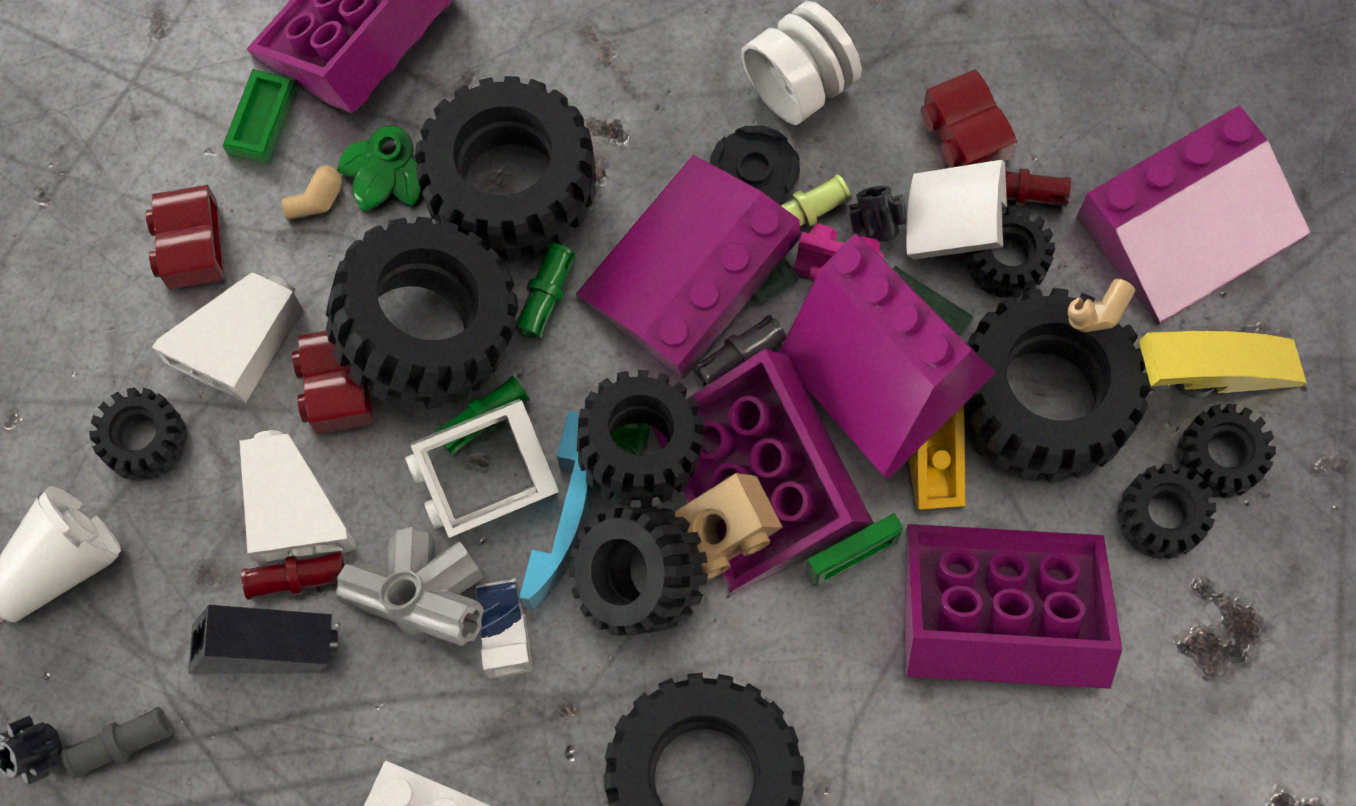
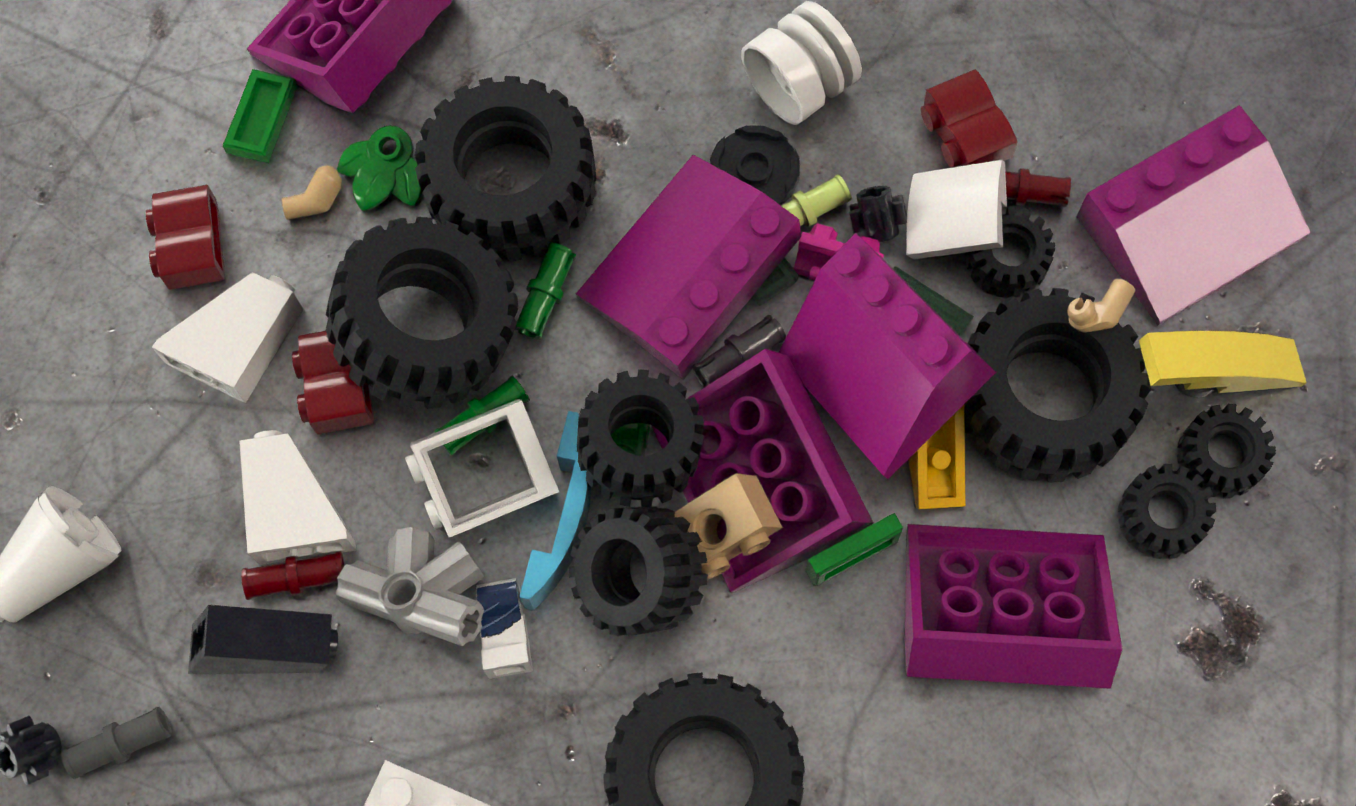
(124, 412): black tyre -> none

